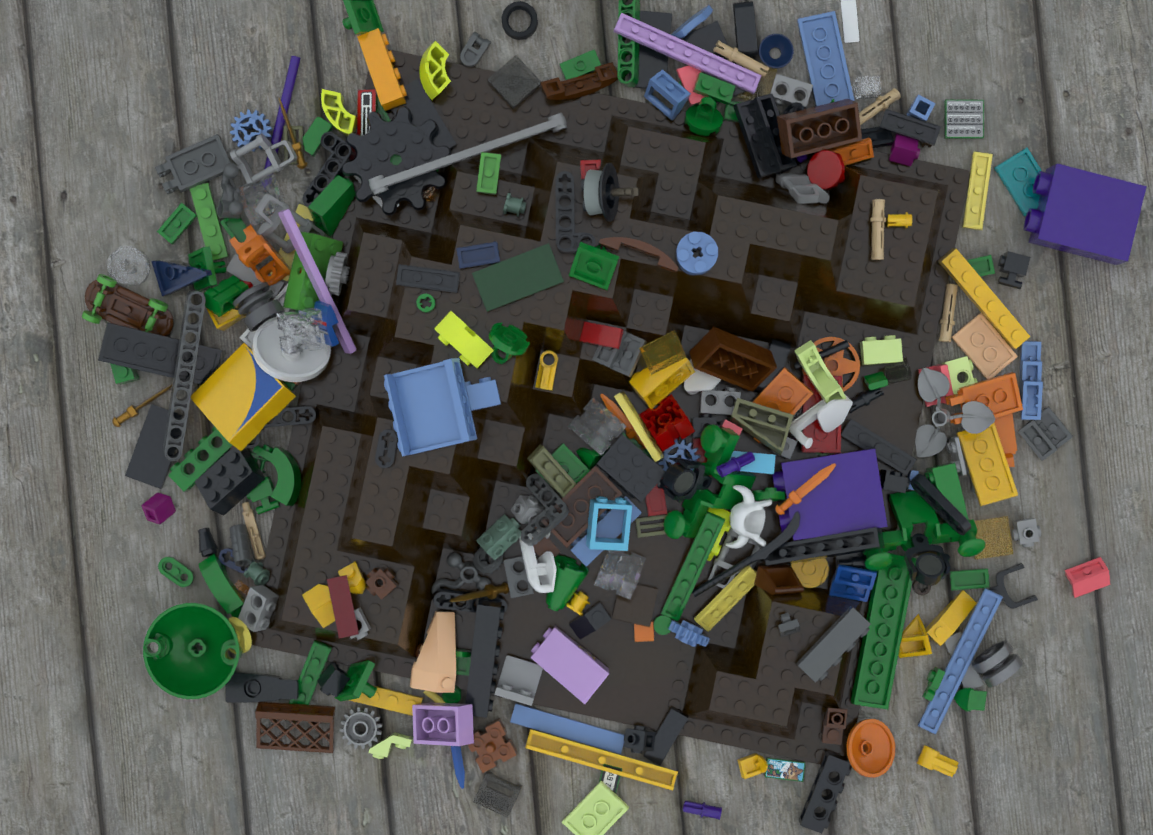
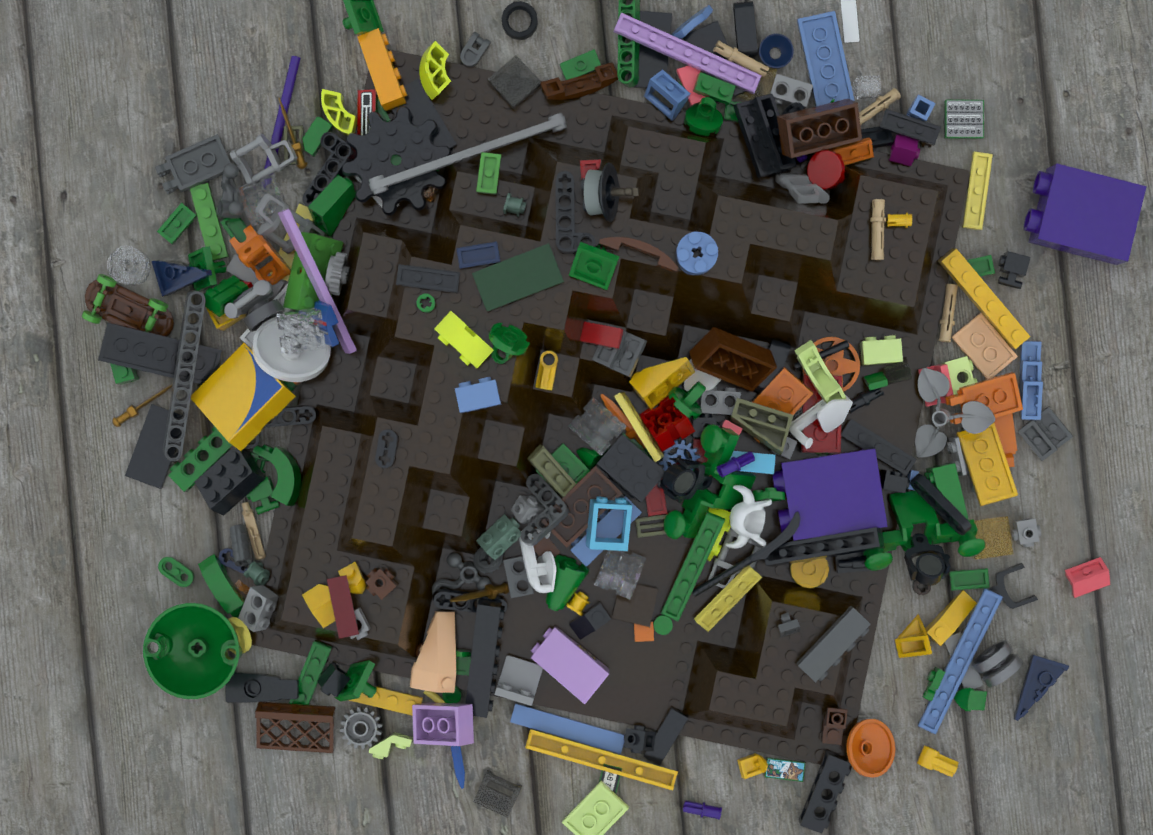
(158, 508): magenta panel -> none
(206, 543): black cone -> none
(253, 122): medium blue gear -> none
(261, 287): none -> light grey bar
(430, 407): medium blue panel -> none
(492, 745): dark orange brick -> none
(662, 352): clear yellow tile -> none
(686, 401): none -> green tile
(689, 633): medium blue gear -> none
(778, 575): reddish brown tile -> none
(795, 497): orange sword -> none
(852, 583): blue slope -> none
(882, 642): green plate -> none
(1018, 177): teal tile -> none
(1039, 677): none -> dark blue wing

